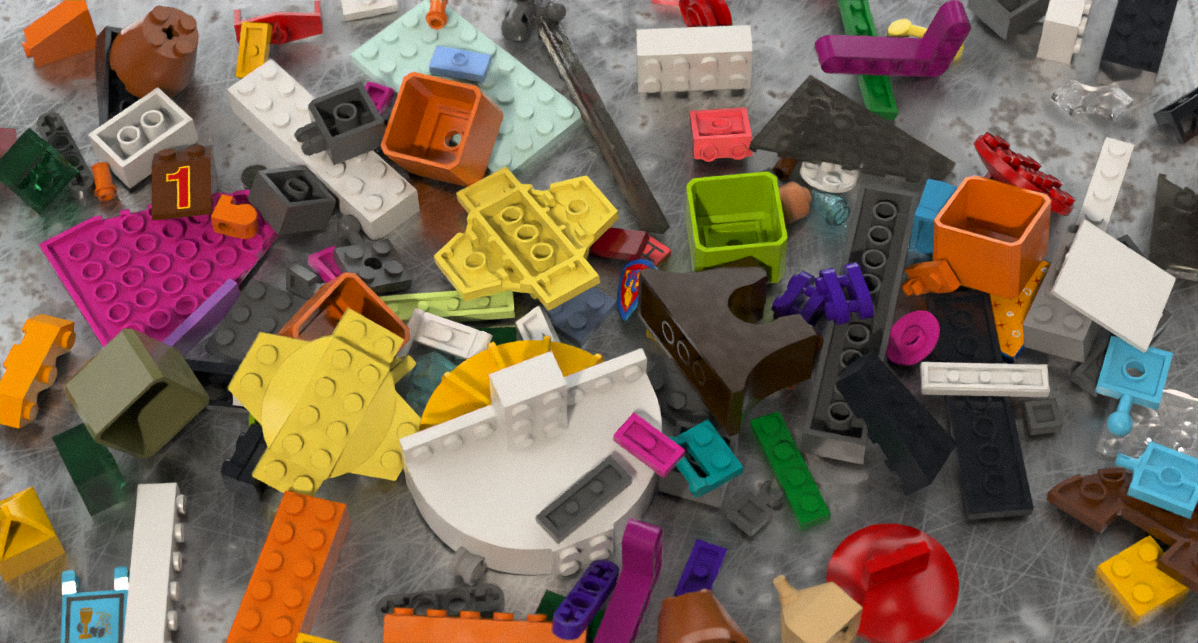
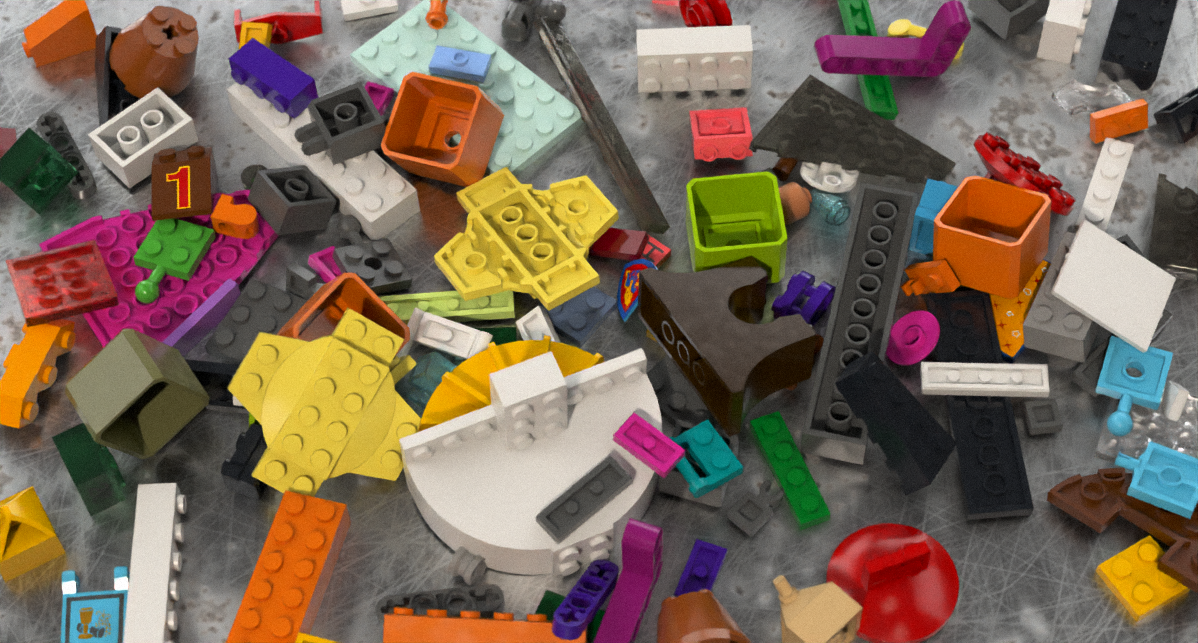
(61, 283): none -> clear red plate
(103, 181): orange pin -> none
(170, 249): none -> bright green plate
(273, 78): none -> dark purple brick
(836, 306): dark purple brick -> none
(1119, 120): none -> orange plate
(1174, 400): none -> white tile

